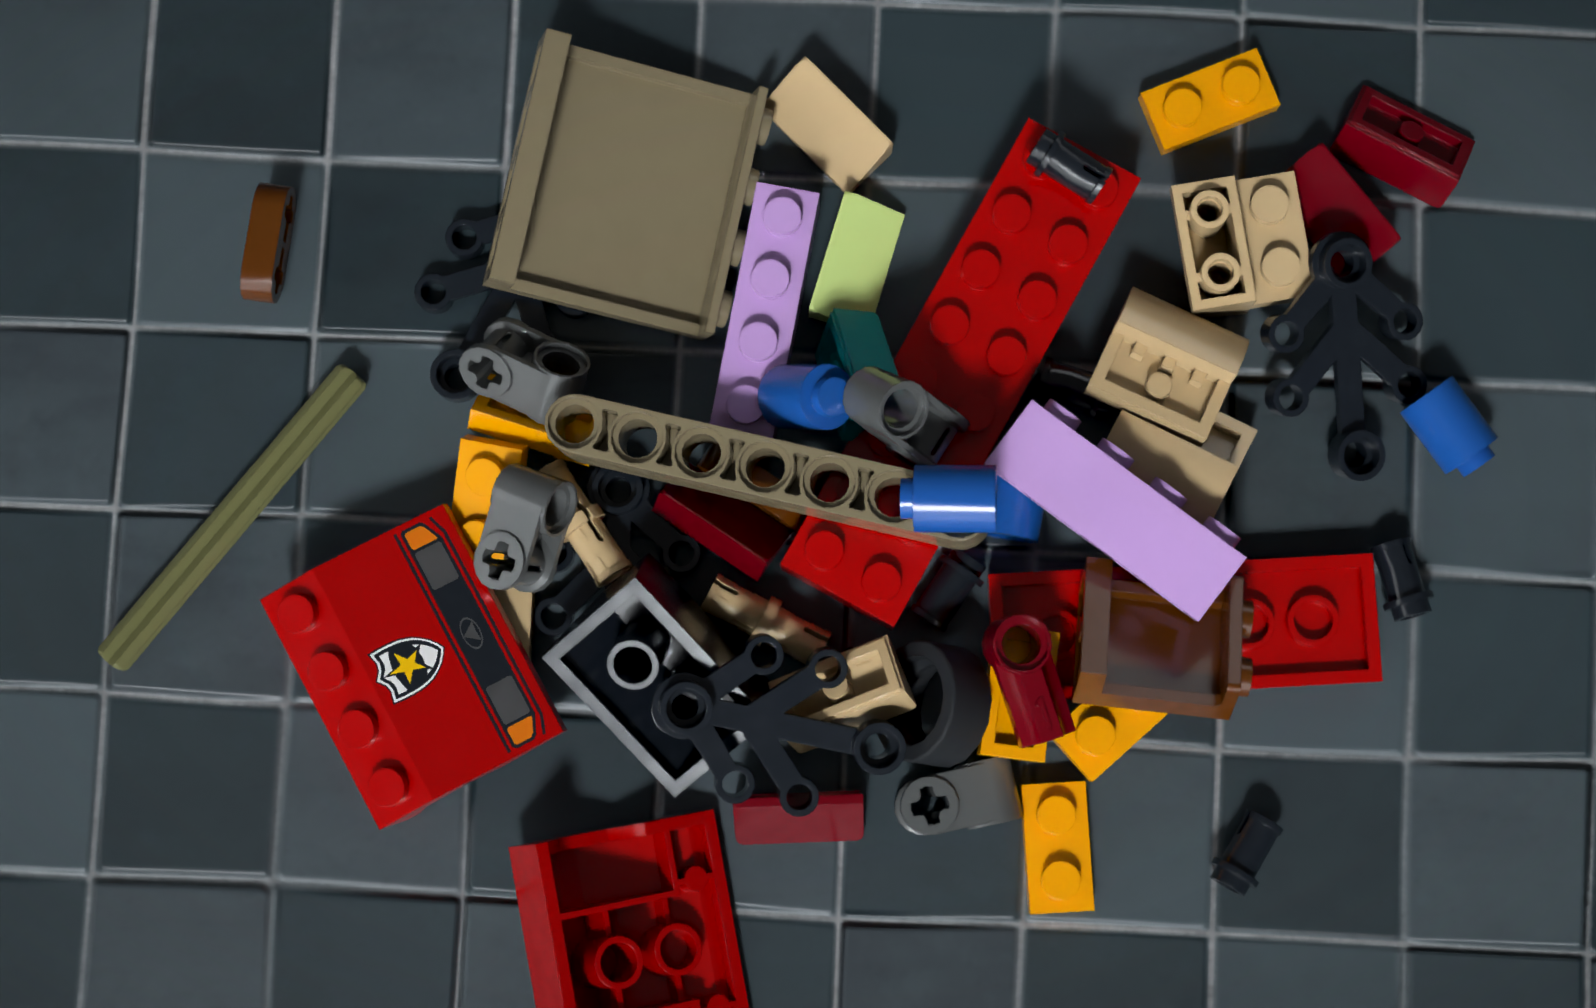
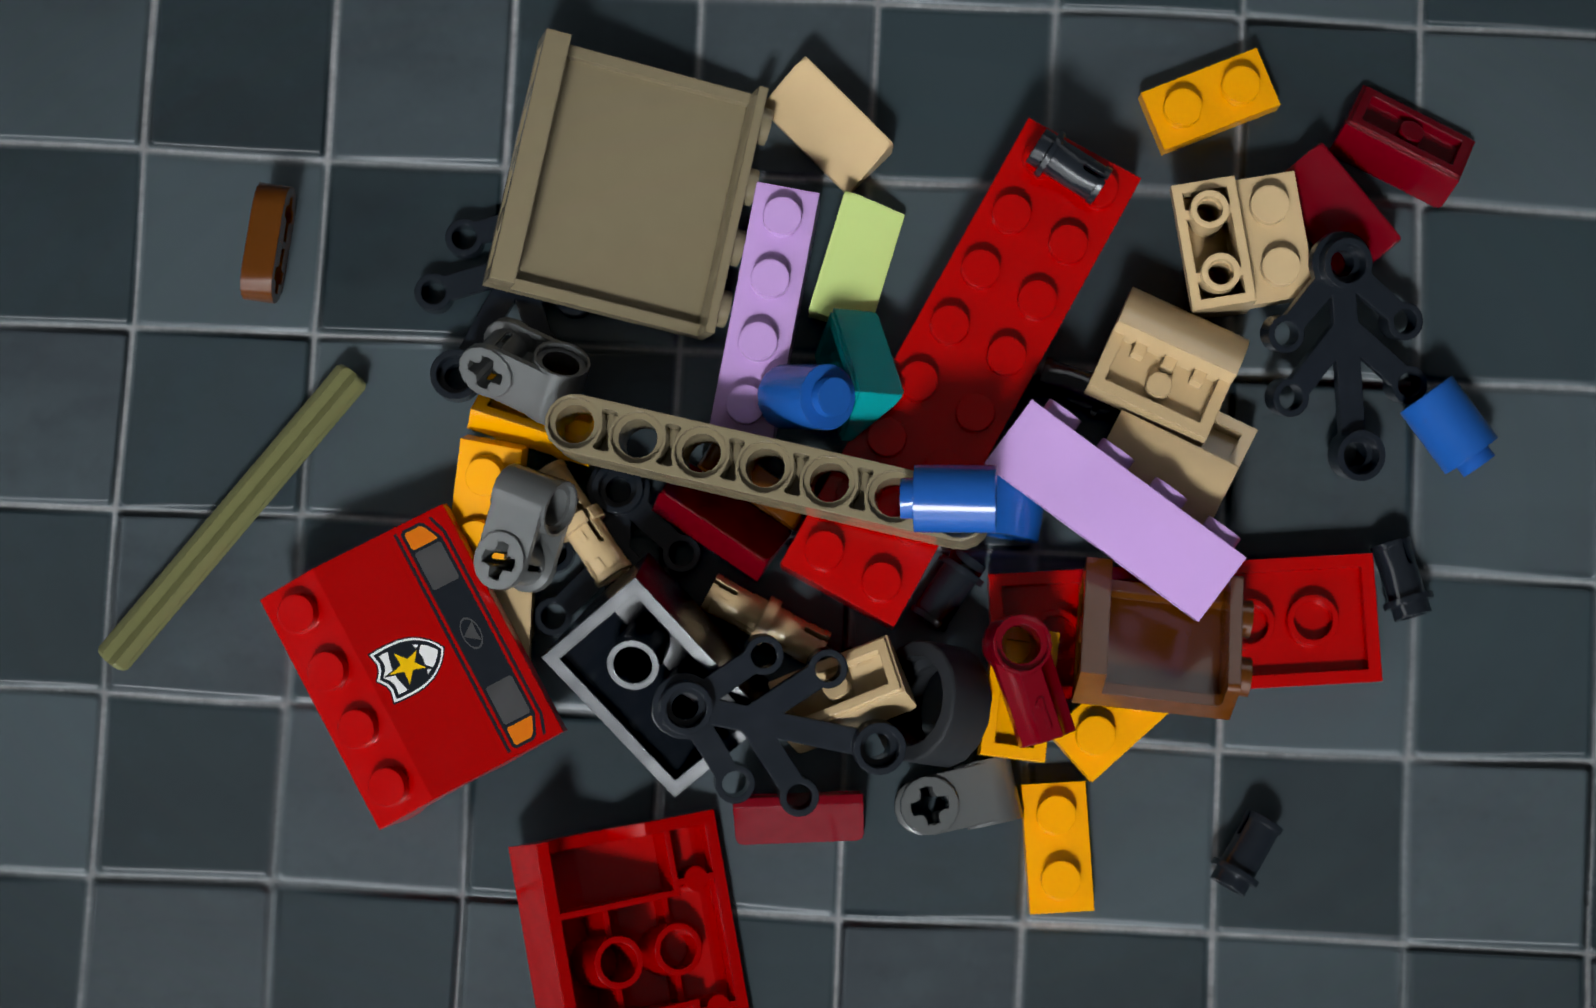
(910, 424): dark grey piece -> none

